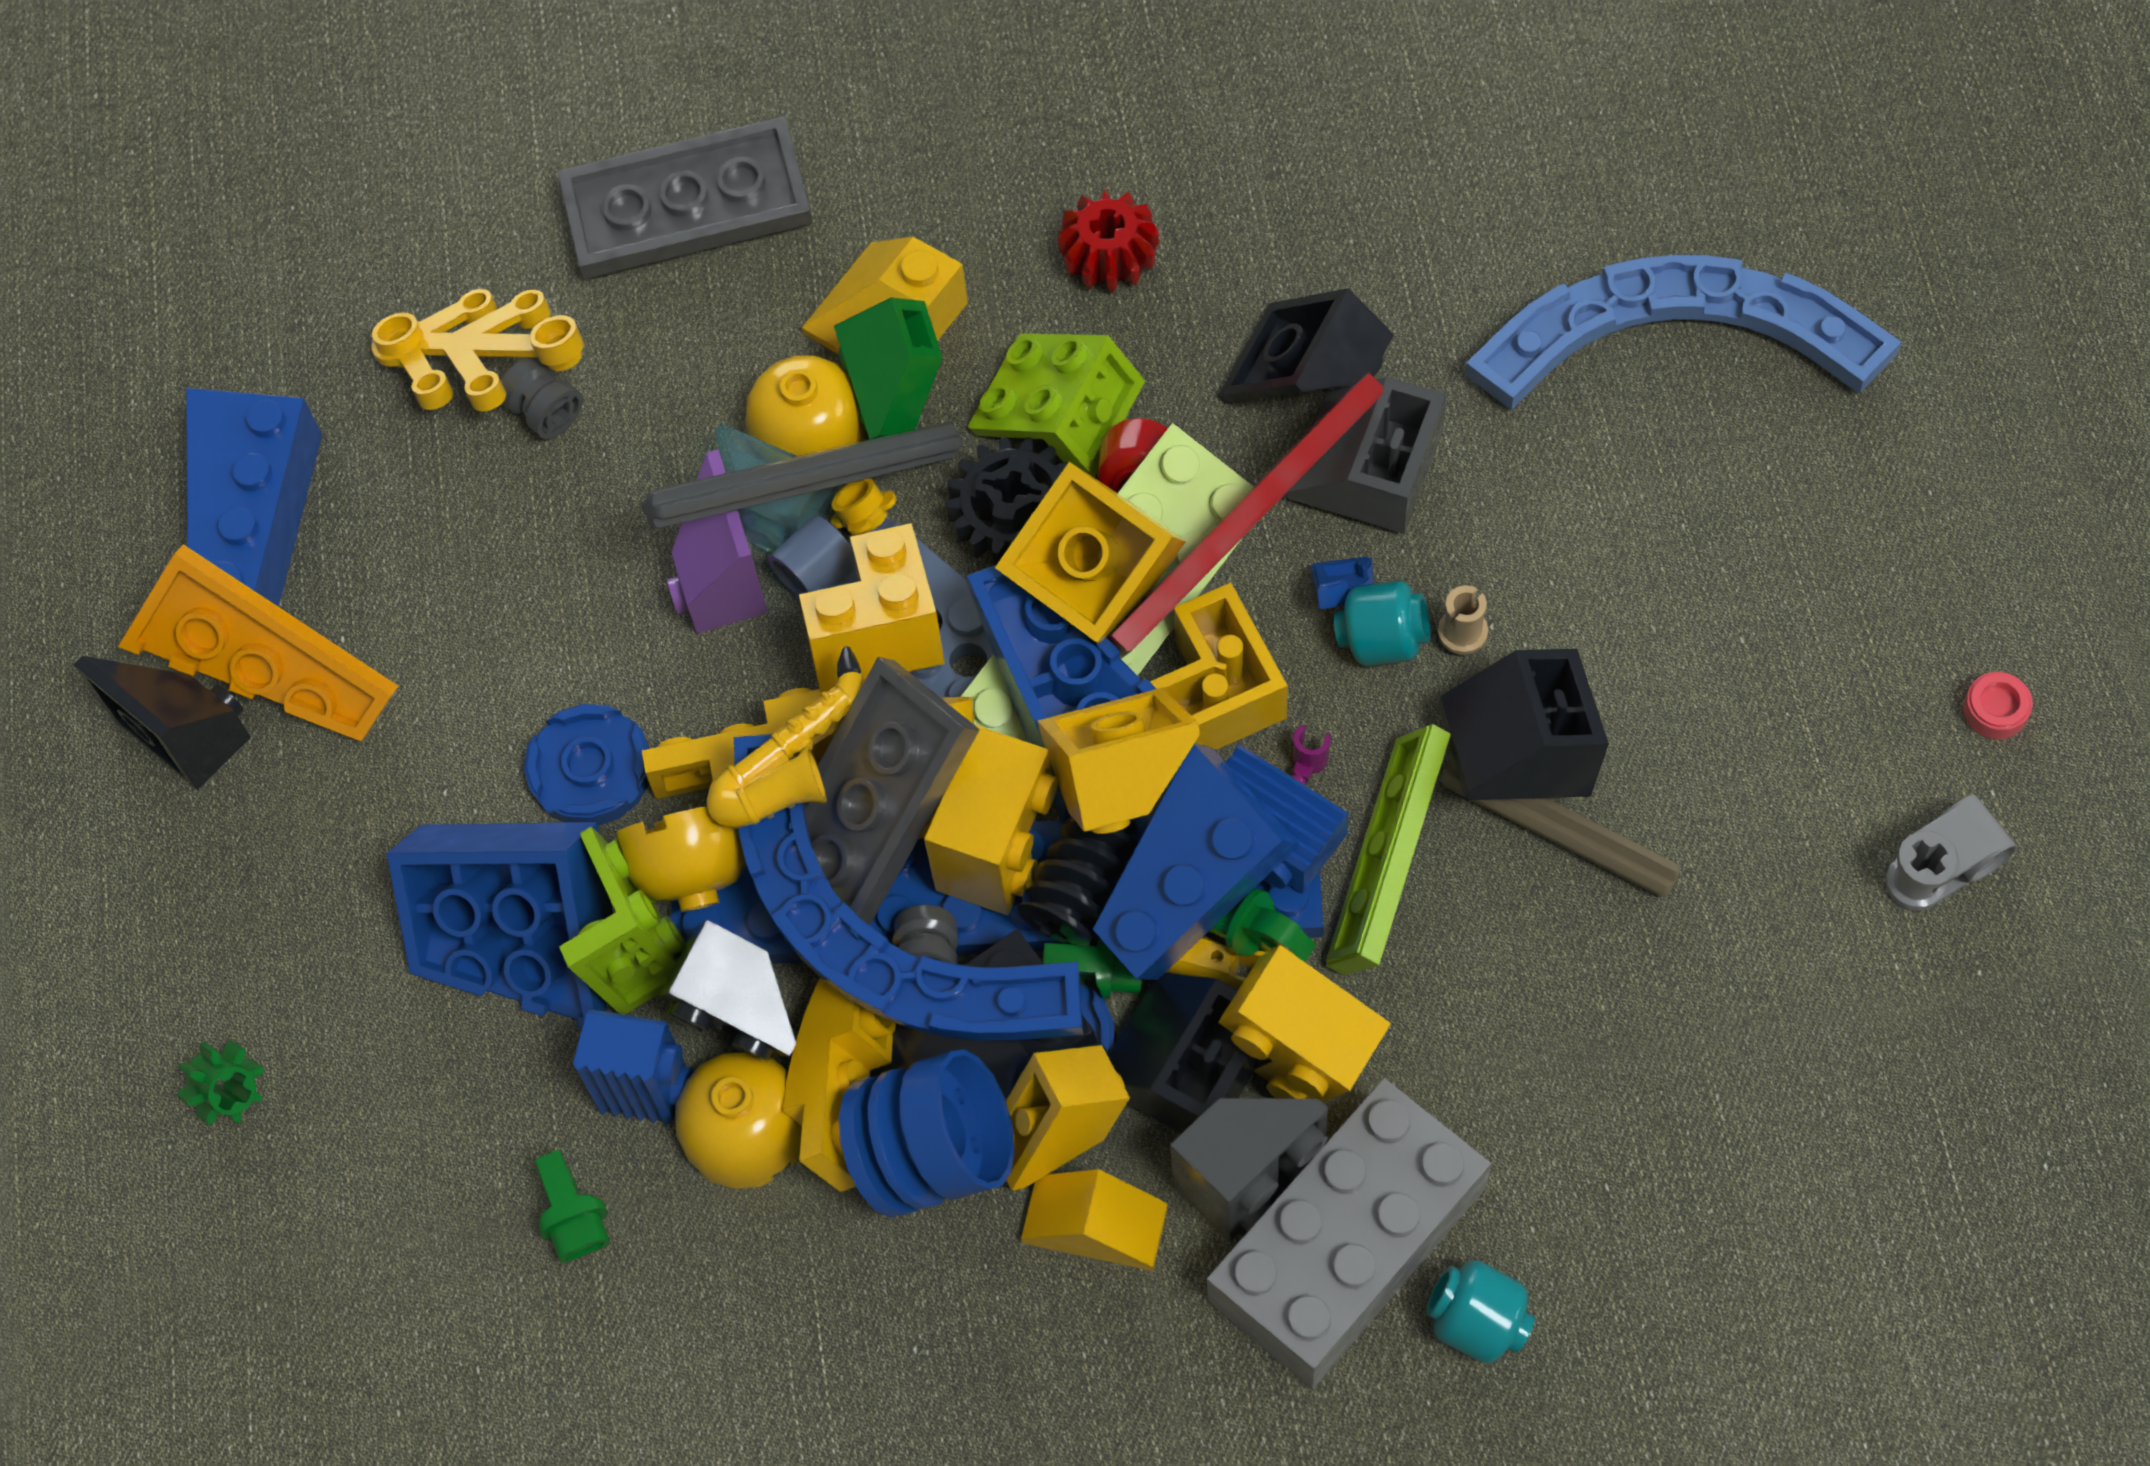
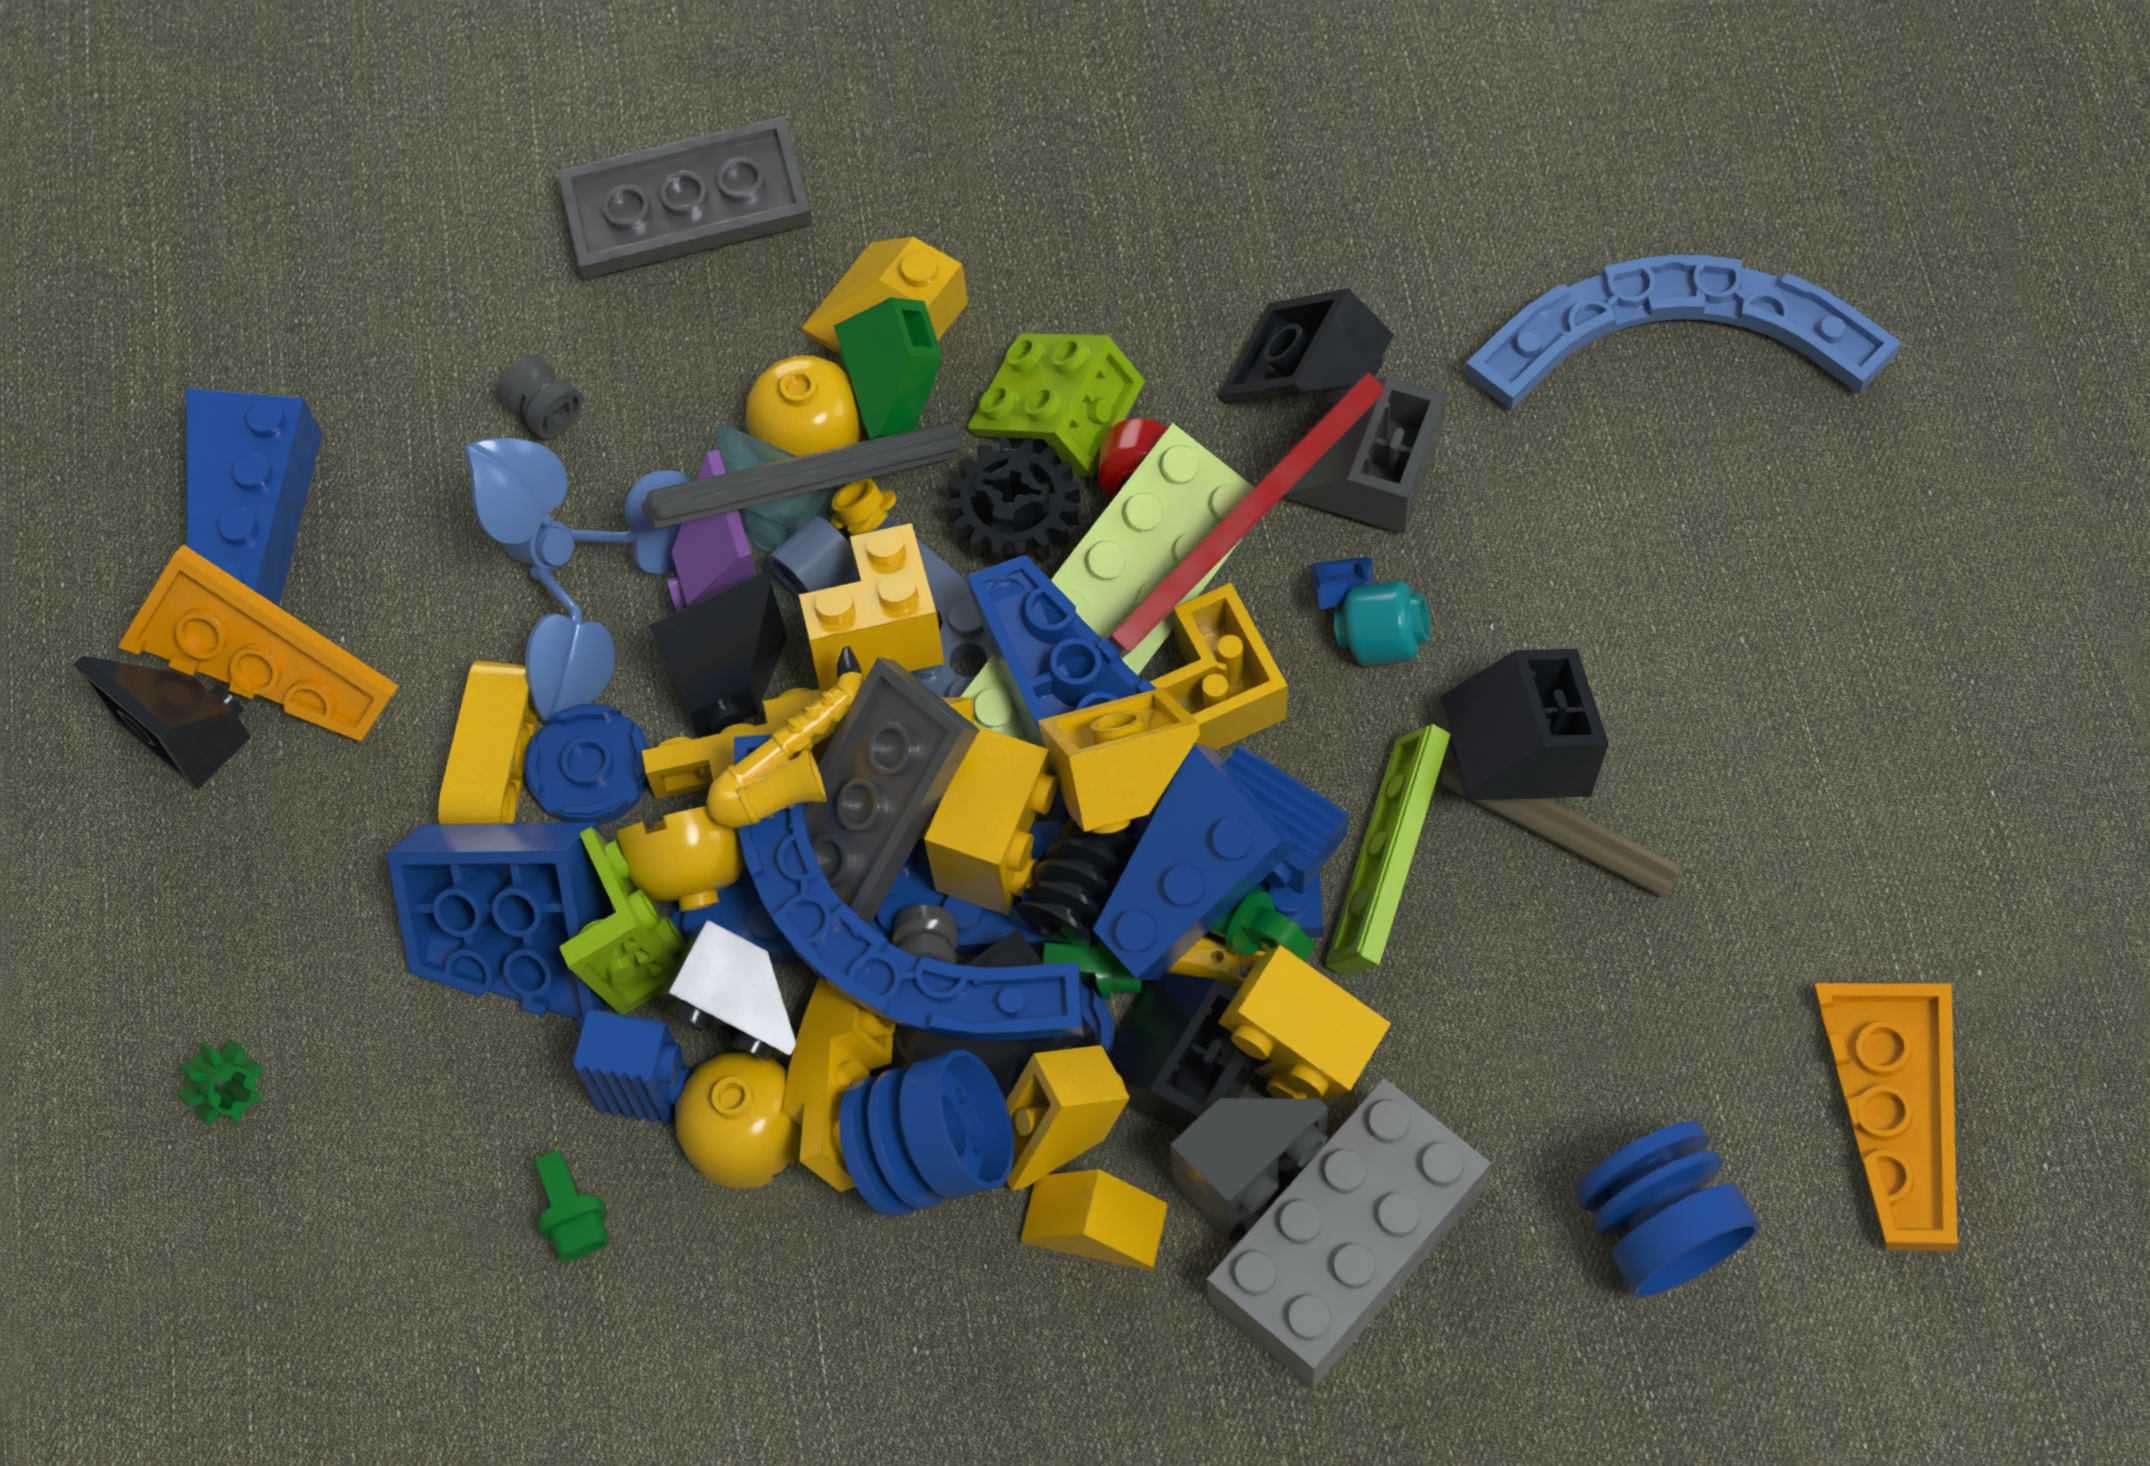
(404, 342): yellow plant -> none
(488, 747): none -> yellow beam
(511, 498): none -> medium blue plant
(723, 653): none -> black slope
(1089, 553): yellow slope -> none
(1108, 240): red gear -> none
(1306, 760): magenta hand -> none
(1463, 624): tan pin -> none
(1480, 1311): teal head -> none
(1660, 1196): none -> blue wheel
(1899, 1093): none -> light orange wing
(1948, 855): light grey piece -> none
(1997, 705): coral tile -> none

